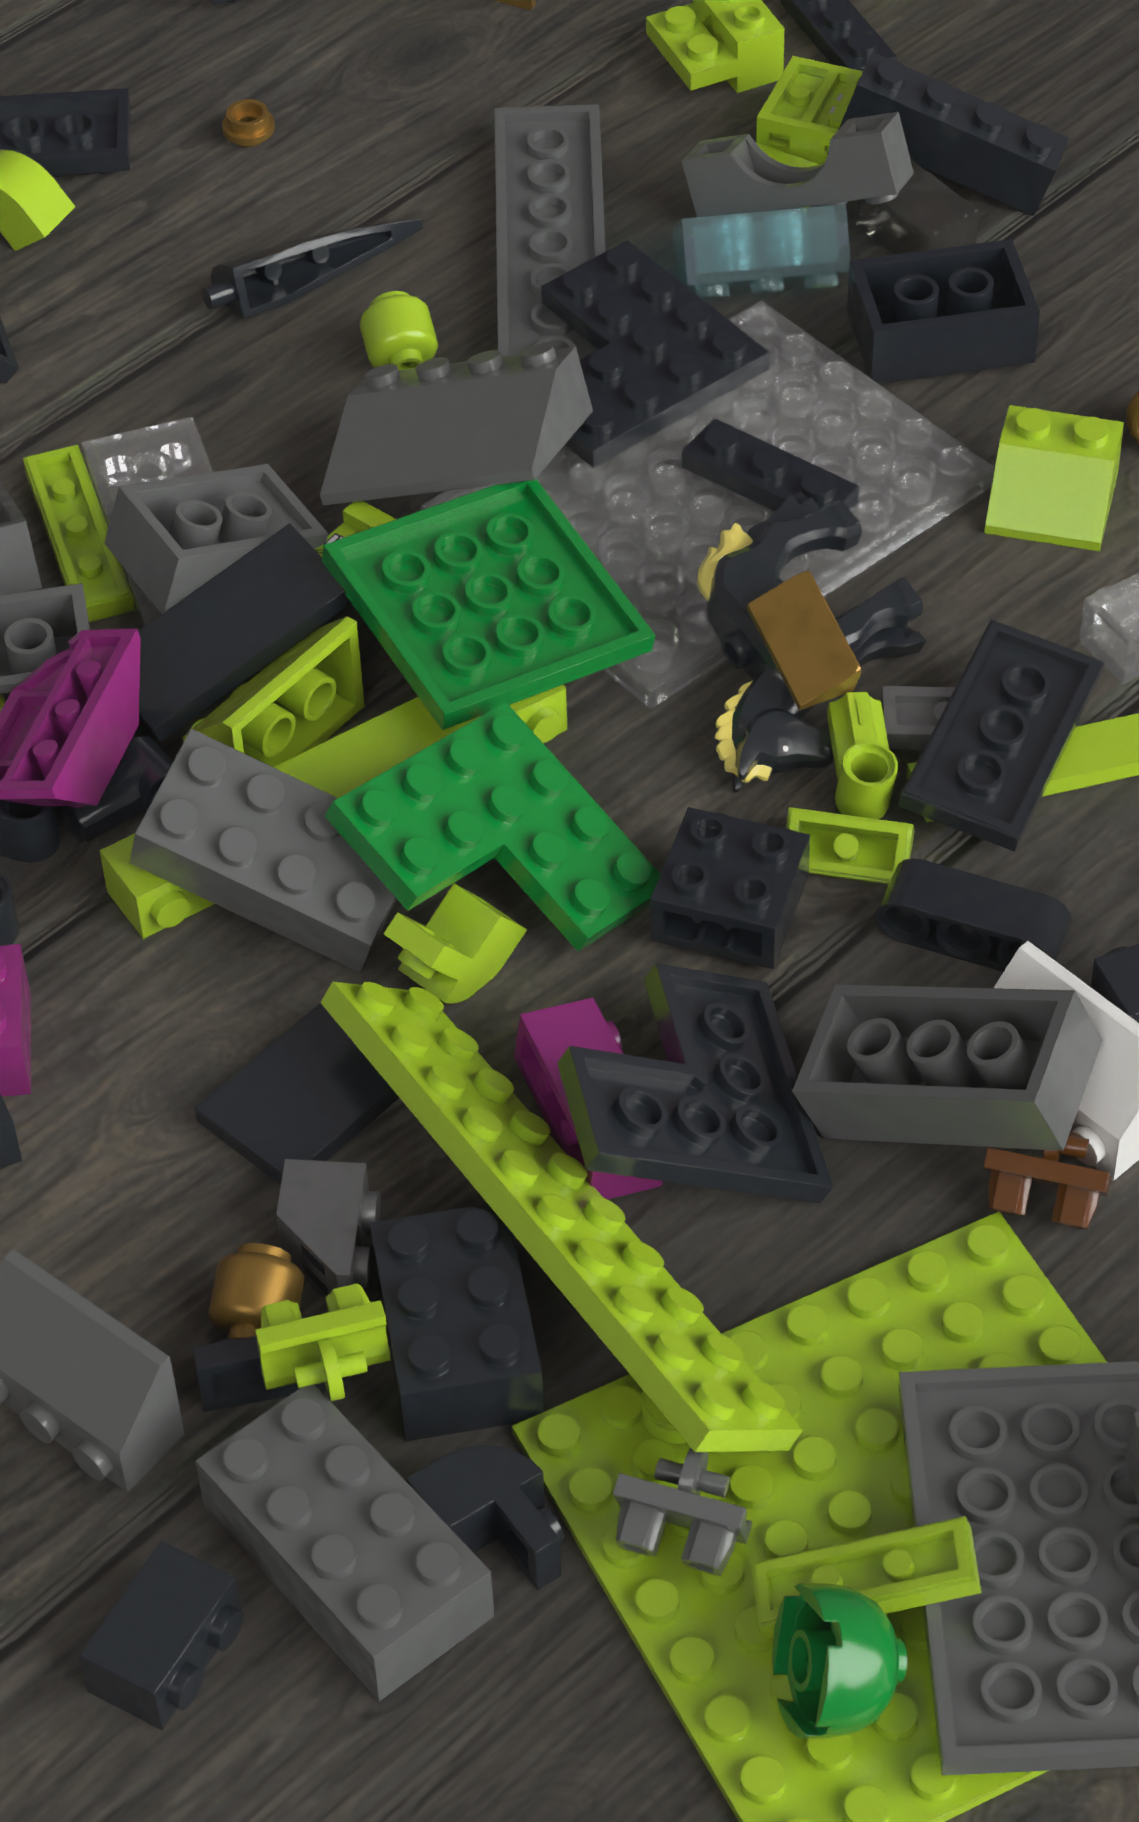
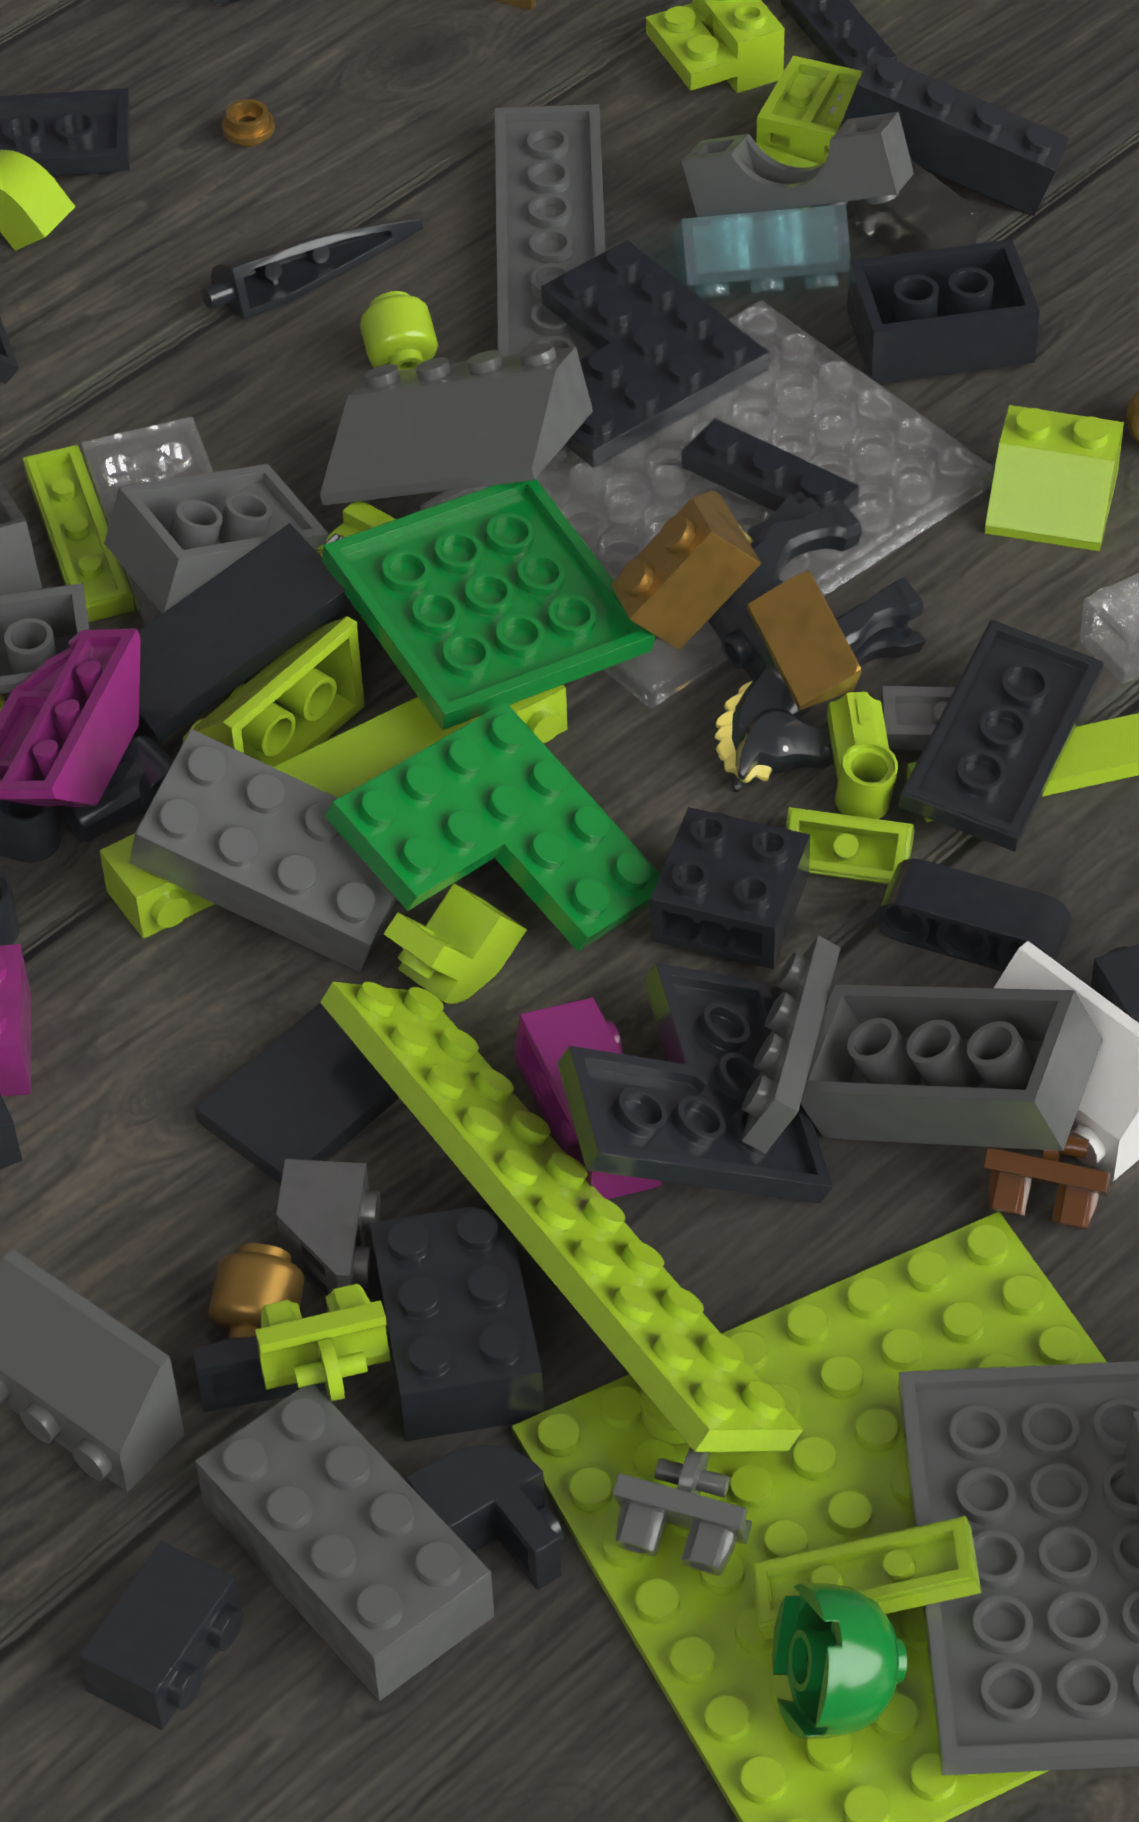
(687, 570): none -> pearl gold slope
(790, 1046): none -> dark grey plate

